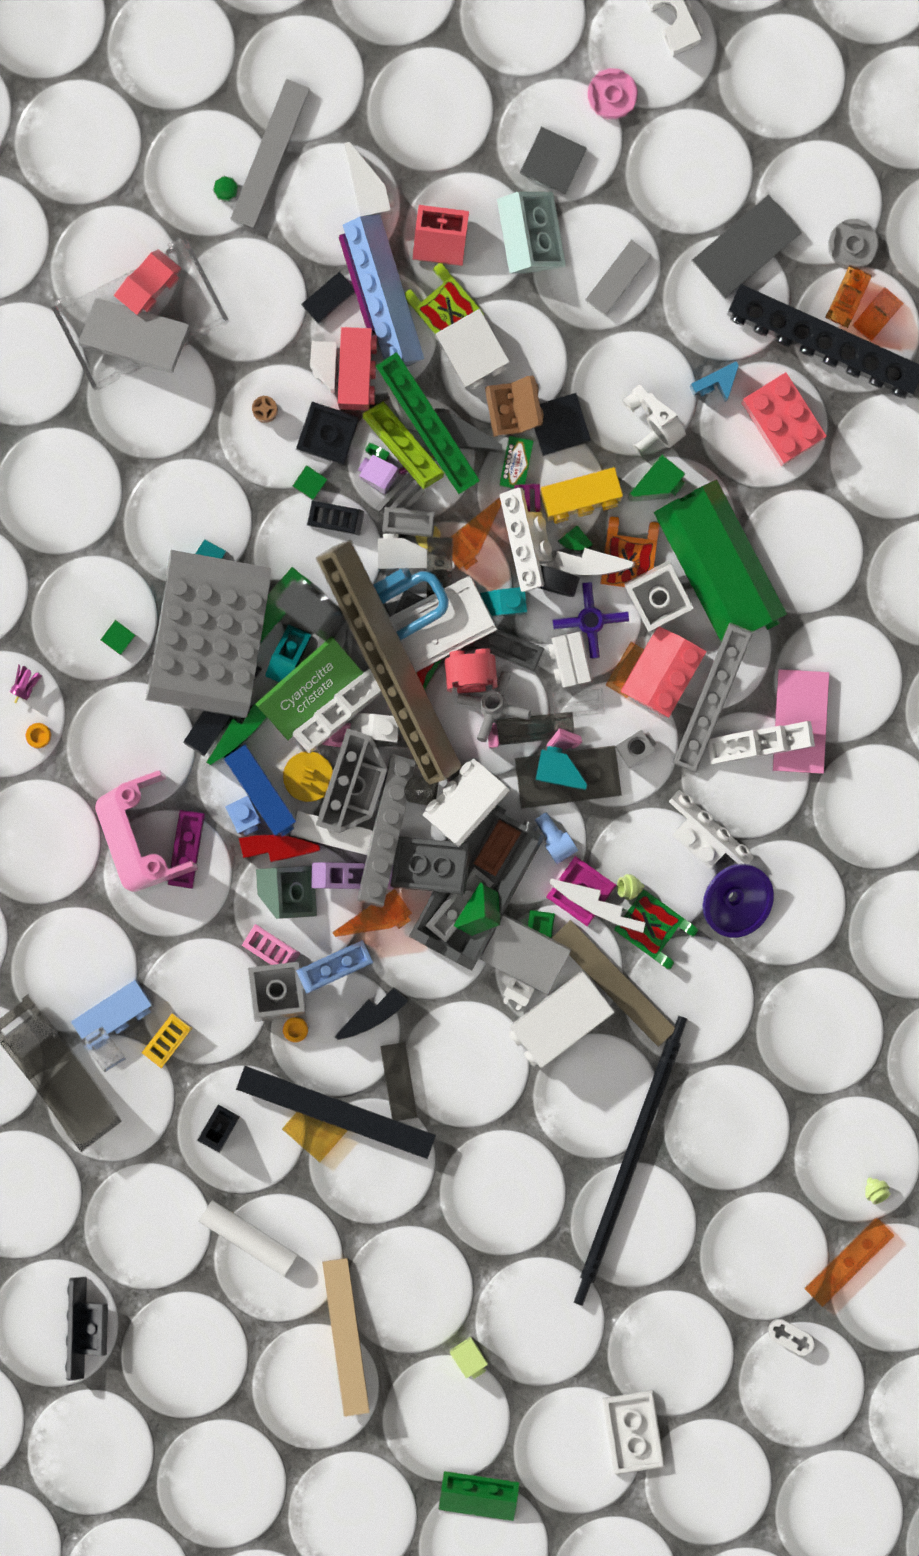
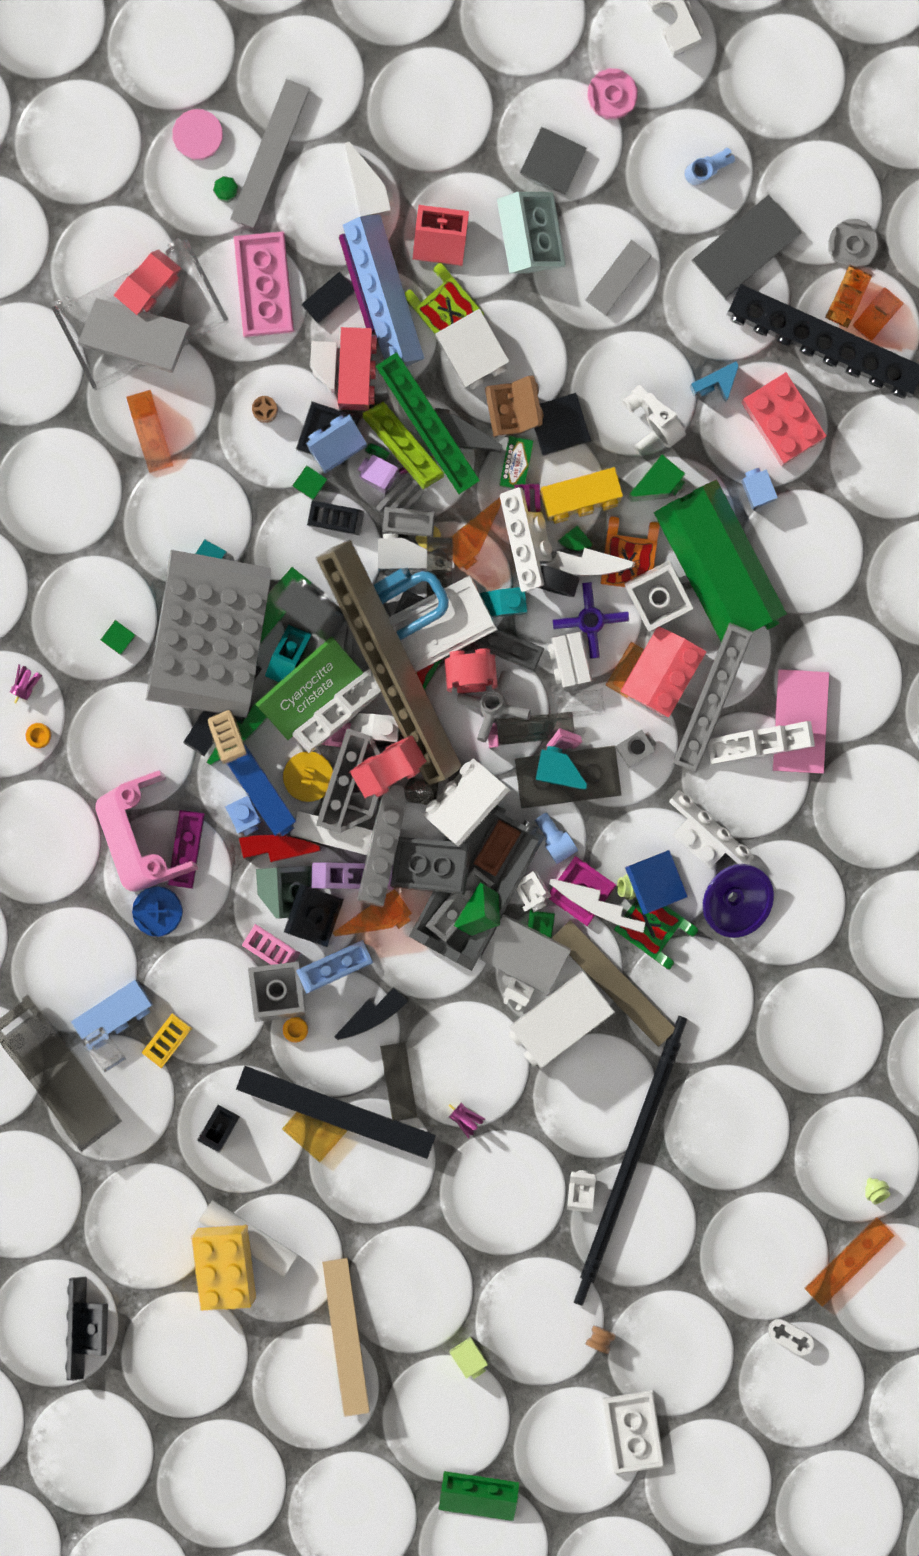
(149, 431): none -> clear orange slope
(157, 911): none -> blue tile
(197, 134): none -> bright pink tile
(224, 1267): none -> yellow brick
(227, 735): none -> tan slope
(263, 284): none -> bright pink tile
(313, 915): none -> black tile
(336, 443): none -> light blue slope
(393, 764): none -> coral brick
(464, 1118): none -> flat silver piece
(533, 892): none -> white bracket
(581, 1191): none -> white bracket
(600, 1339): none -> medium nougat wheel
(656, 882): none -> blue tile
(709, 166): none -> light blue pin
(758, 488): none -> light blue brick

